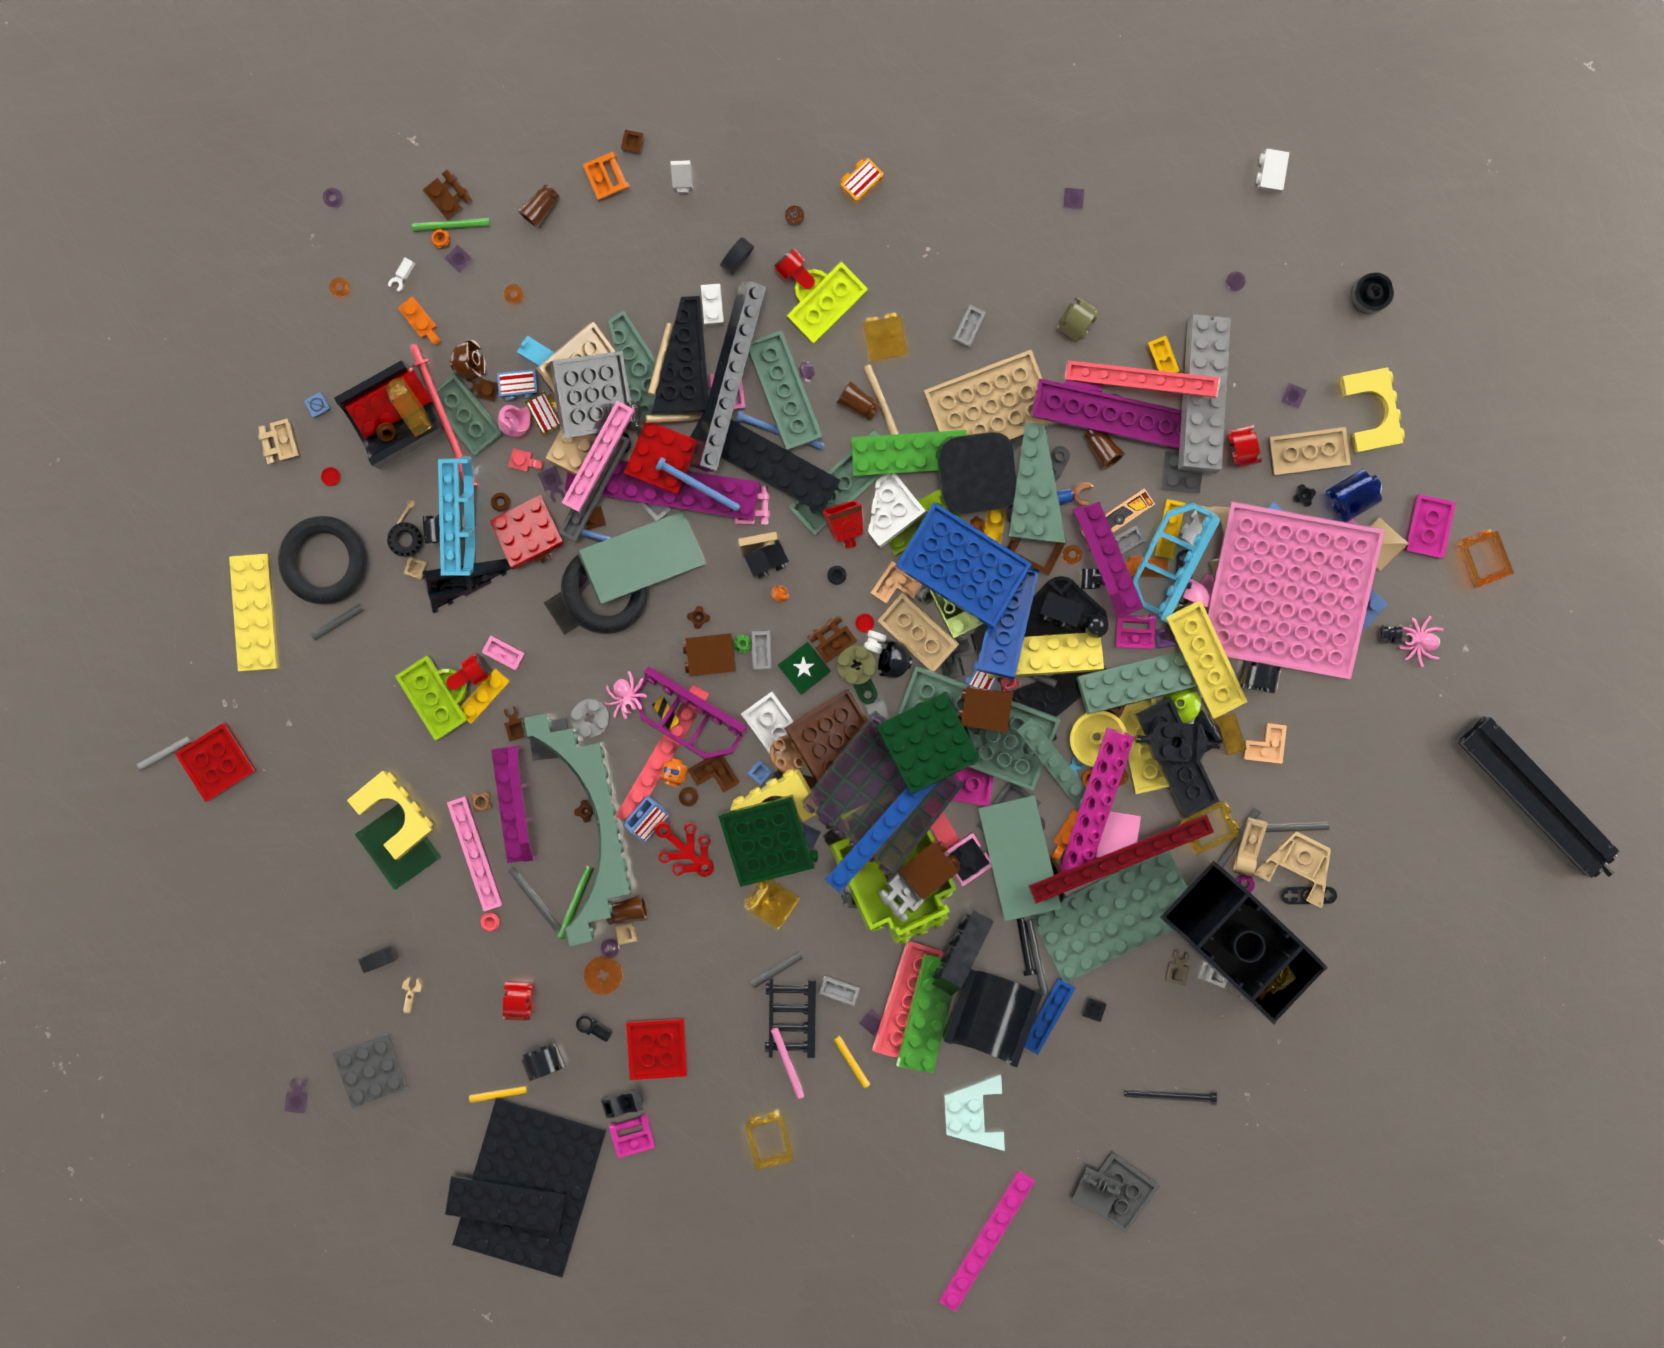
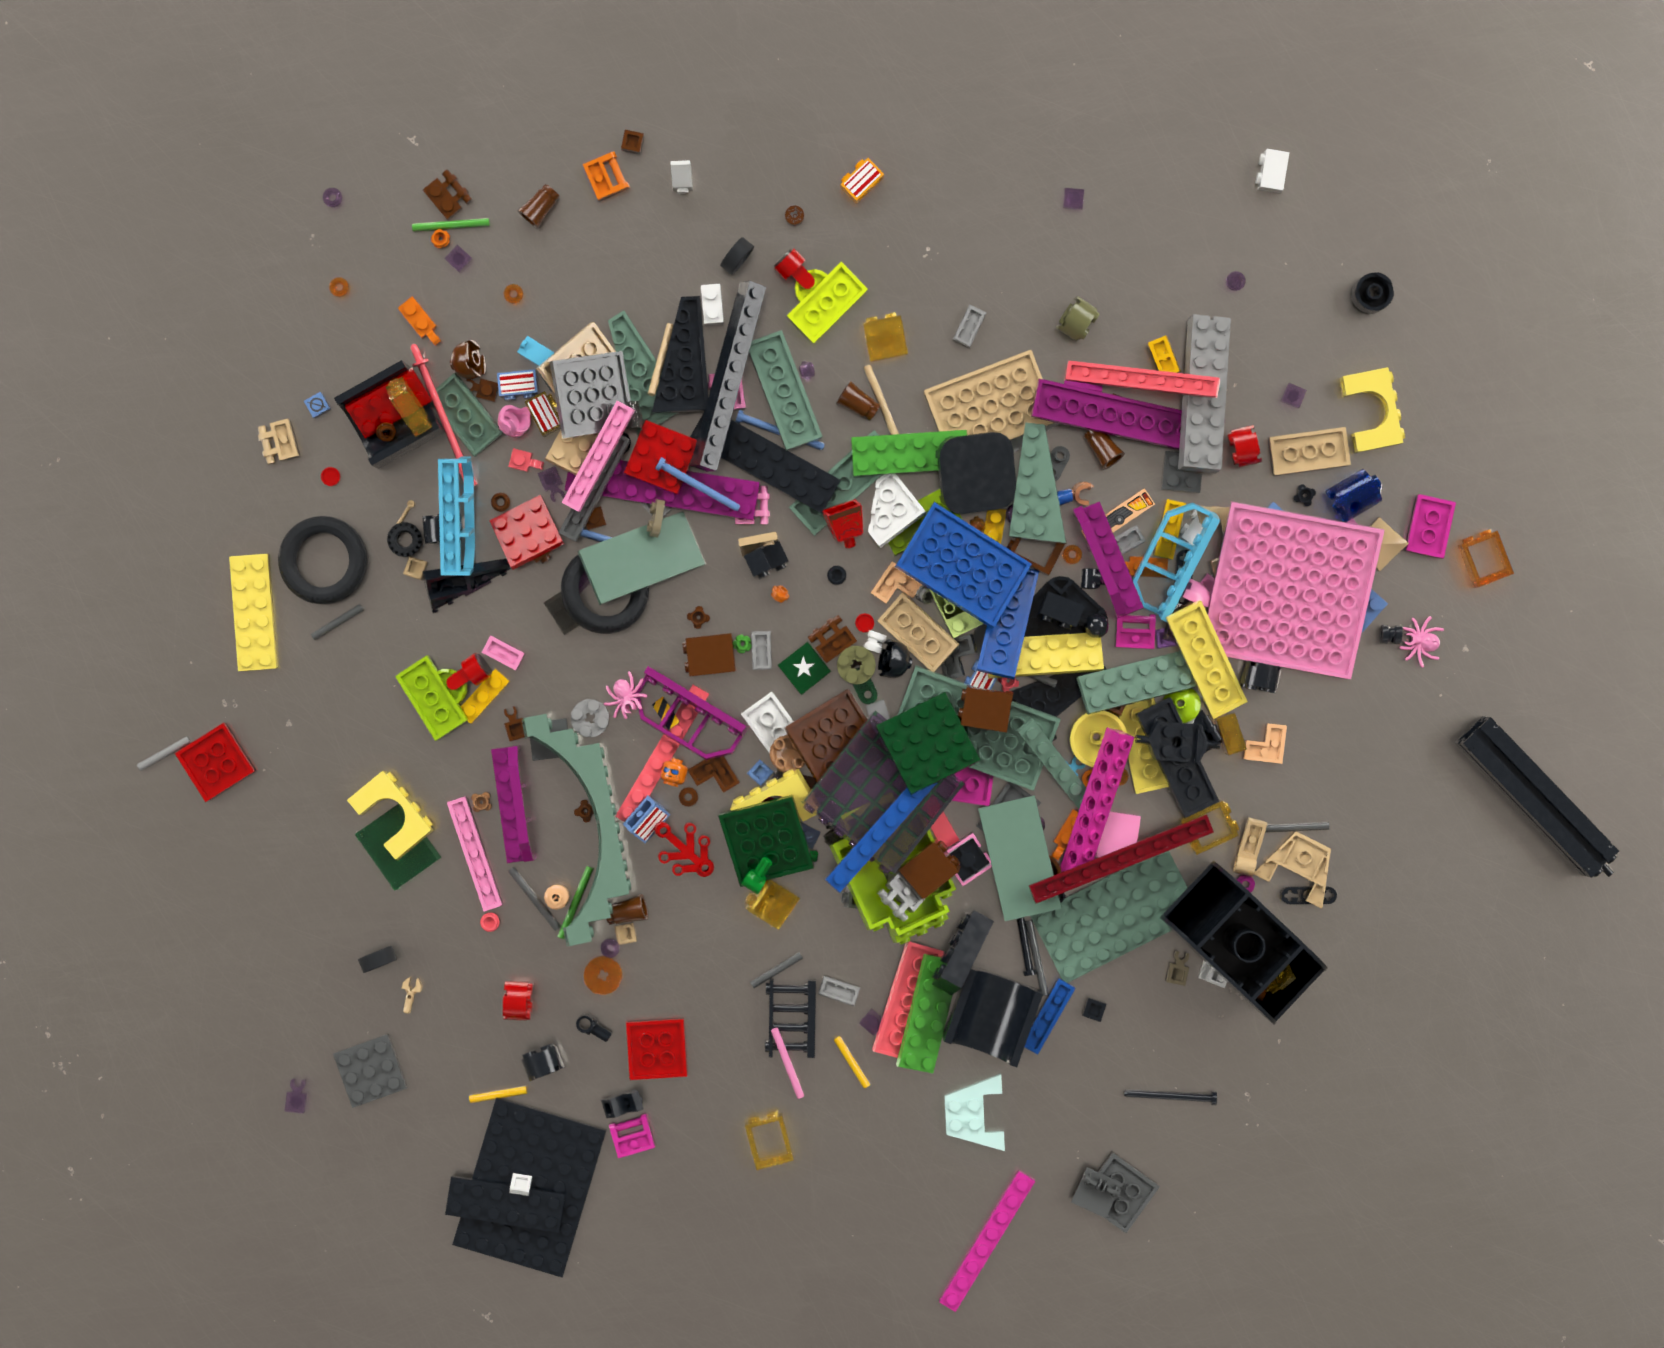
(402, 273): white bar -> none
(520, 1184): none -> white tile
(563, 893): none -> light nougat head
(655, 523): none -> dark tan plate
(672, 418): tan bar -> none
(756, 877): none -> green axle
(1236, 841): dark grey bar -> none

